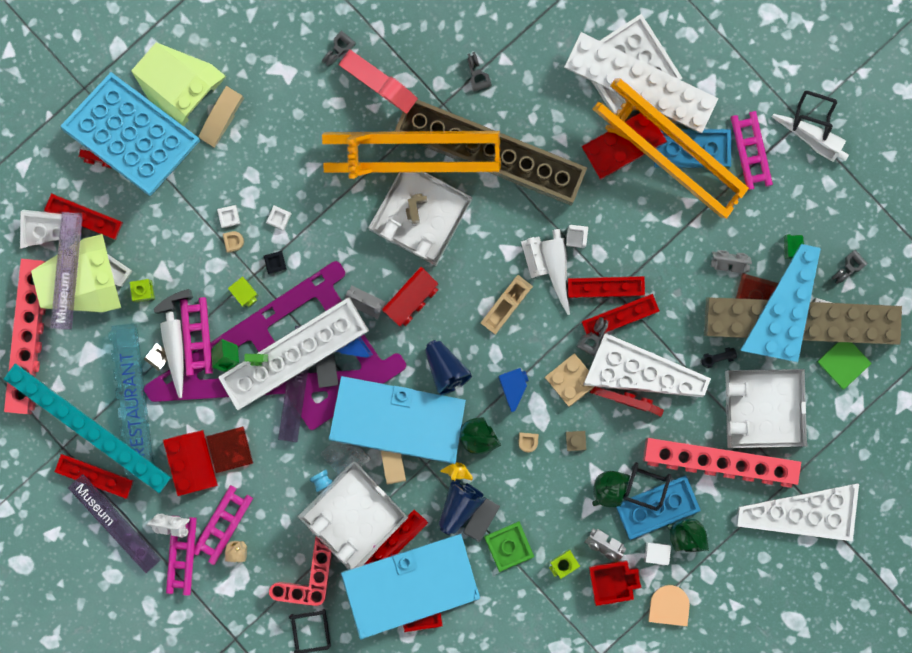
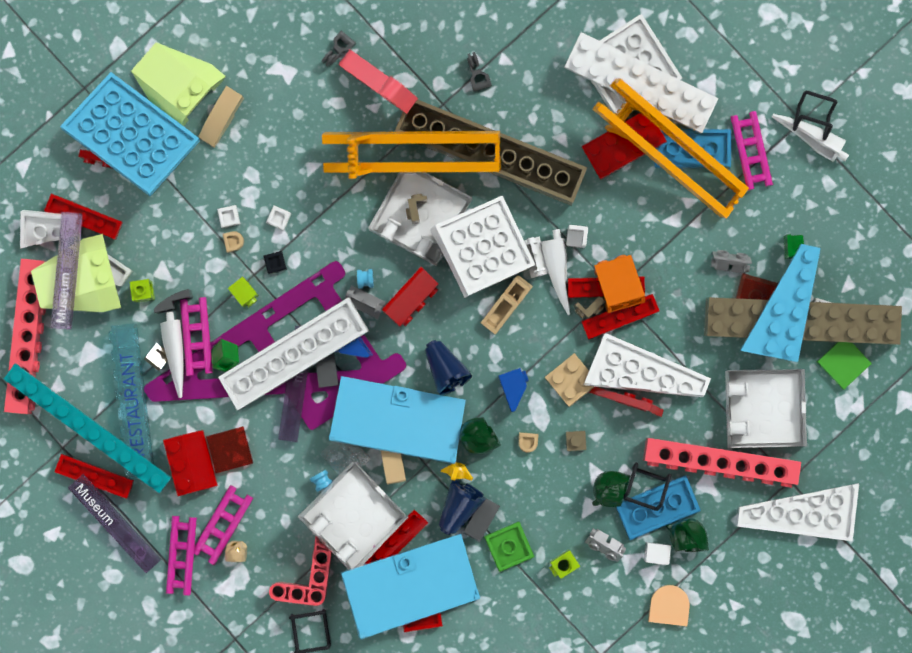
(164, 524): white hinge -> none
(255, 359): bright green plate -> none
(365, 278): none -> medium azure wheel
(483, 246): none -> white piece
(594, 308): none -> dark tan bracket
(600, 326): dark grey piece -> none
(613, 582): red piece -> none
(619, 283): none -> orange panel
(708, 360): black bar -> none
(849, 268): dark grey piece -> none

